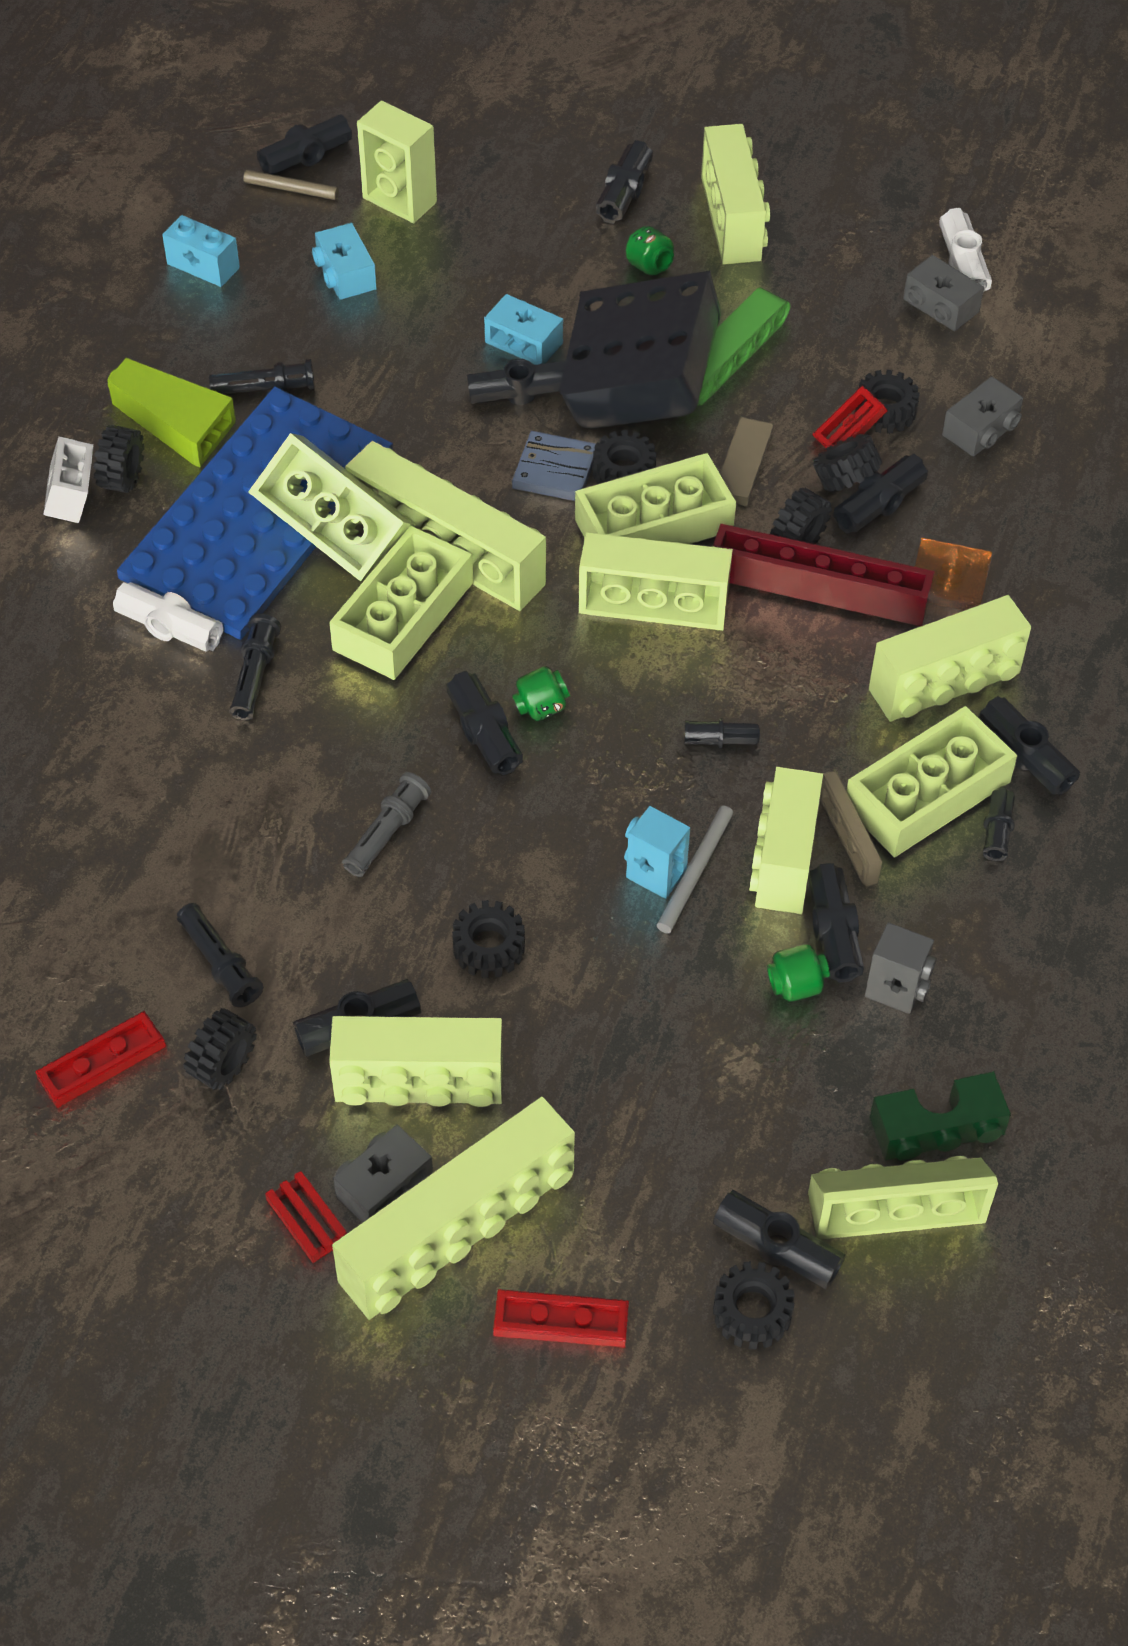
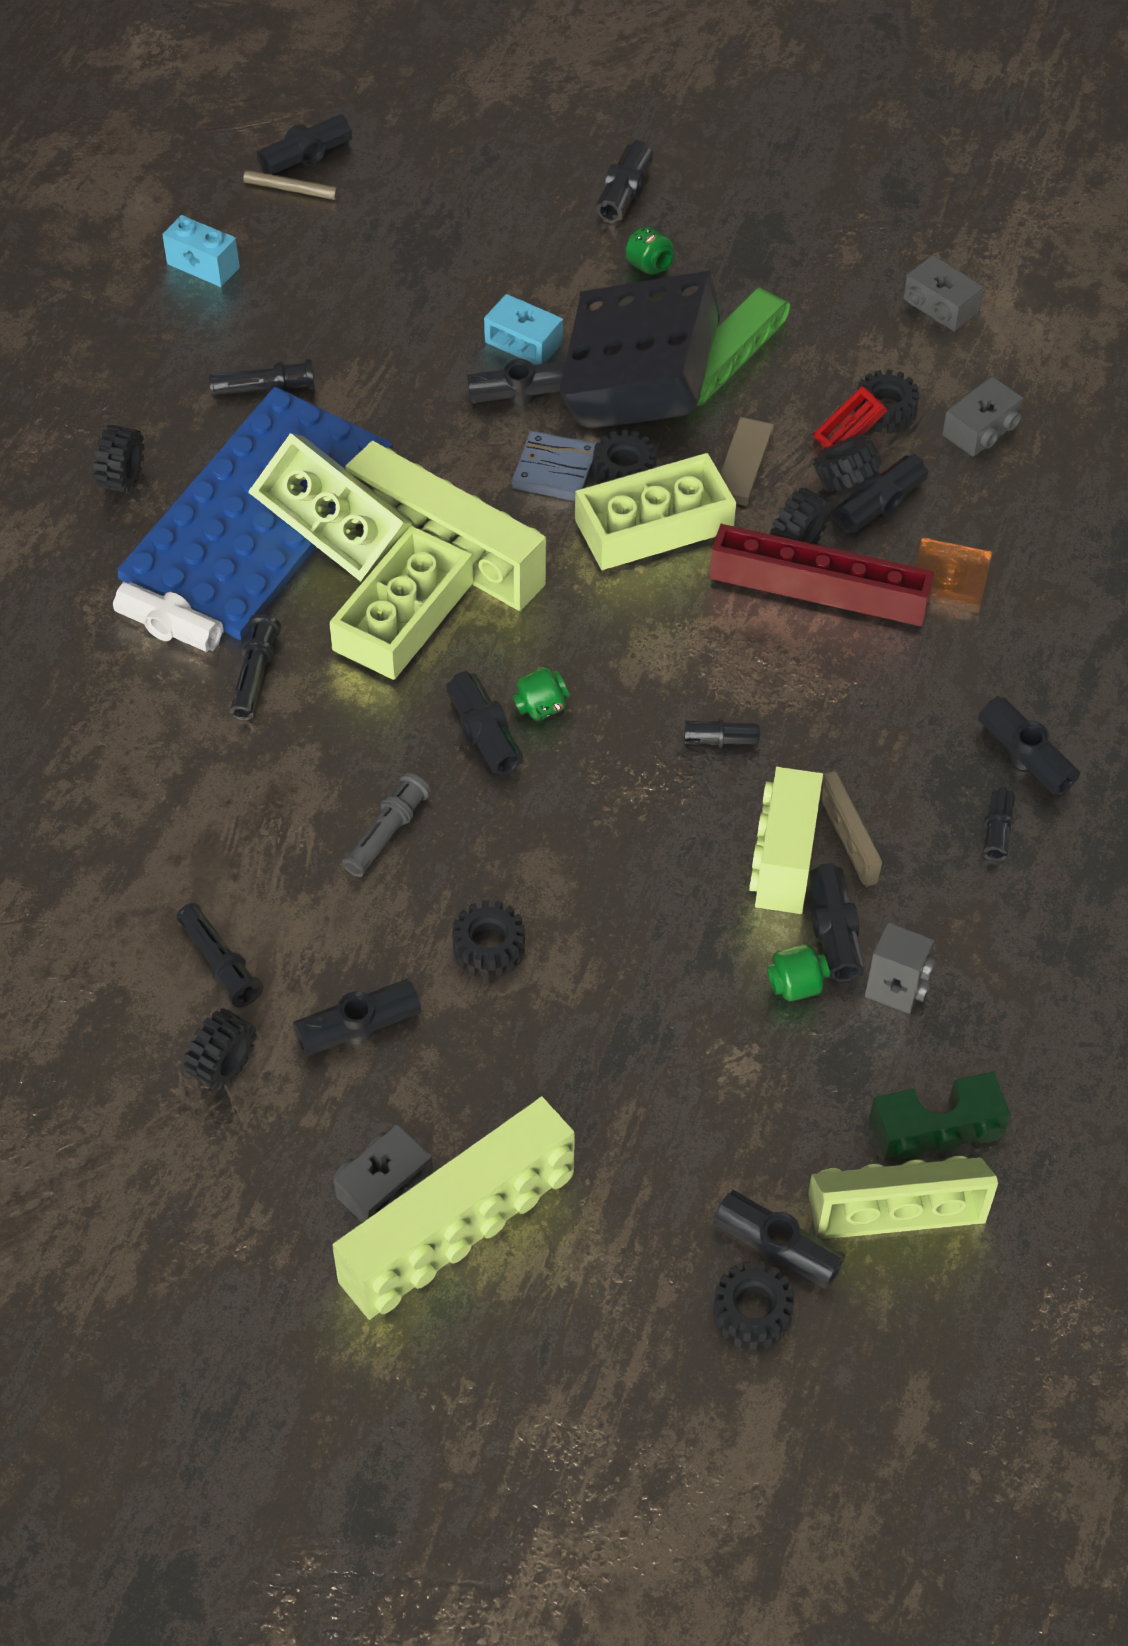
(68, 479): white brick -> none
(100, 1059): red tile -> none
(172, 409): lime slope -> none
(288, 1190): red tile -> none
(344, 261): medium azure brick -> none
(397, 161): yellowish green brick -> none
(416, 1060): yellowish green brick -> none
(561, 1318): red tile -> none
(654, 581): yellowish green brick -> none
(657, 851): medium azure brick -> none
(695, 869): light grey bar -> none
(734, 194): yellowish green brick -> none
(930, 780): yellowish green brick -> none
(949, 658): yellowish green brick -> none
(964, 246): white piece -> none

